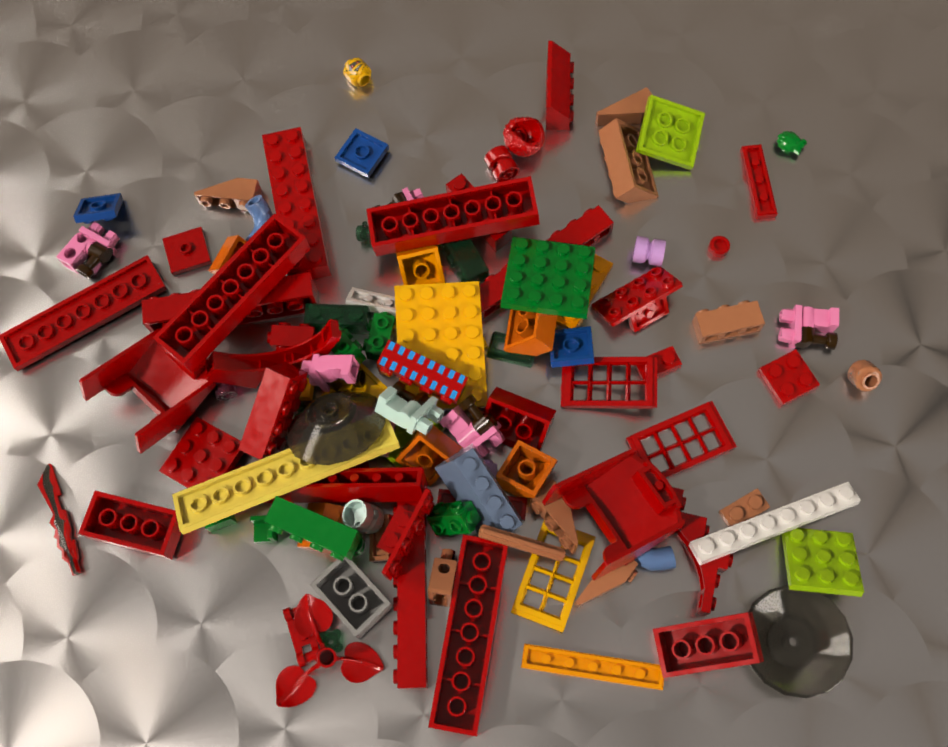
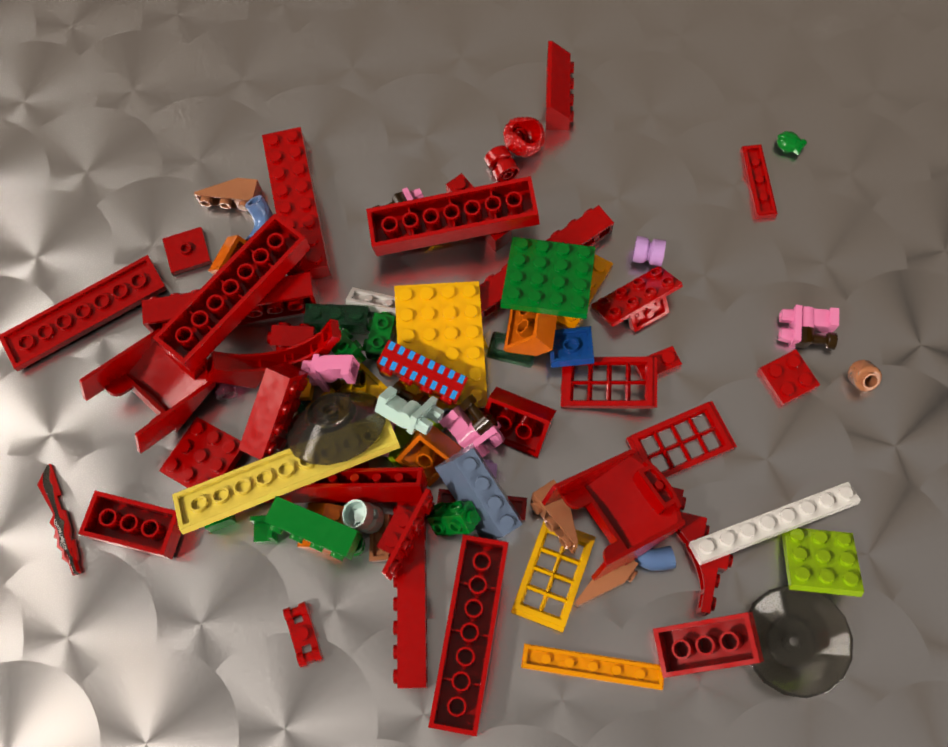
(88, 243): bright pink hips -> none
(98, 208): blue plate -> none
(335, 636): clear green plate -> none
(351, 596): light grey brick -> none
(357, 72): yellow head -> none
(358, 664): red plant -> none
(362, 153): blue plate -> none
(363, 233): clear green plate -> none
(420, 266): light orange slope -> none
(442, 579): nougat torso -> none
(466, 260): clear green brick -> none
(521, 543): nougat axle -> none
(525, 470): orange slope -> none
(627, 169): nougat slope -> none
(628, 109): nougat slope -> none
(670, 132): lime plate -> none
(719, 246): red tile -> none
(728, 321): nougat brick -> none
(744, 508): nougat plate -> none

